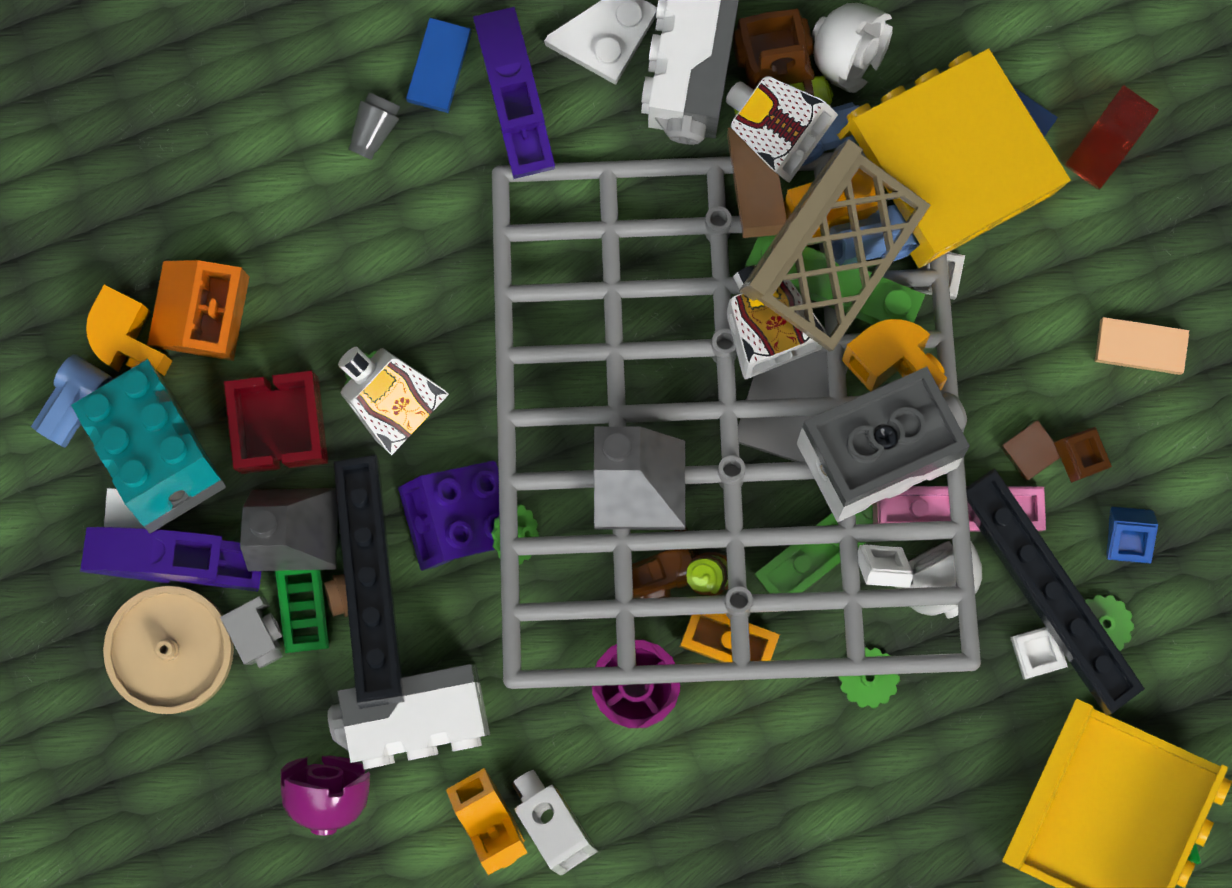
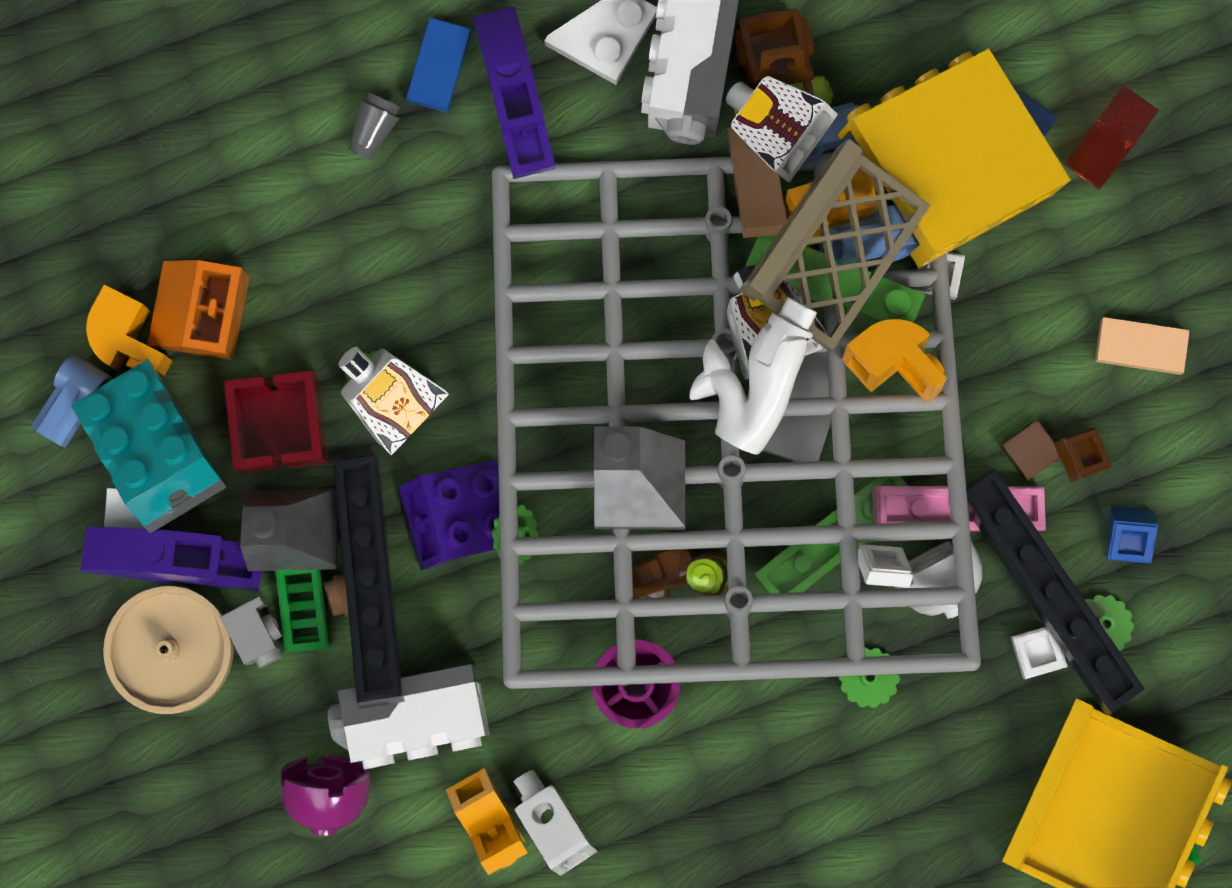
(712, 638): light orange brick -> none
(772, 374): none -> white piece
(850, 42): white cylinder -> none
(884, 442): dark grey piece -> none

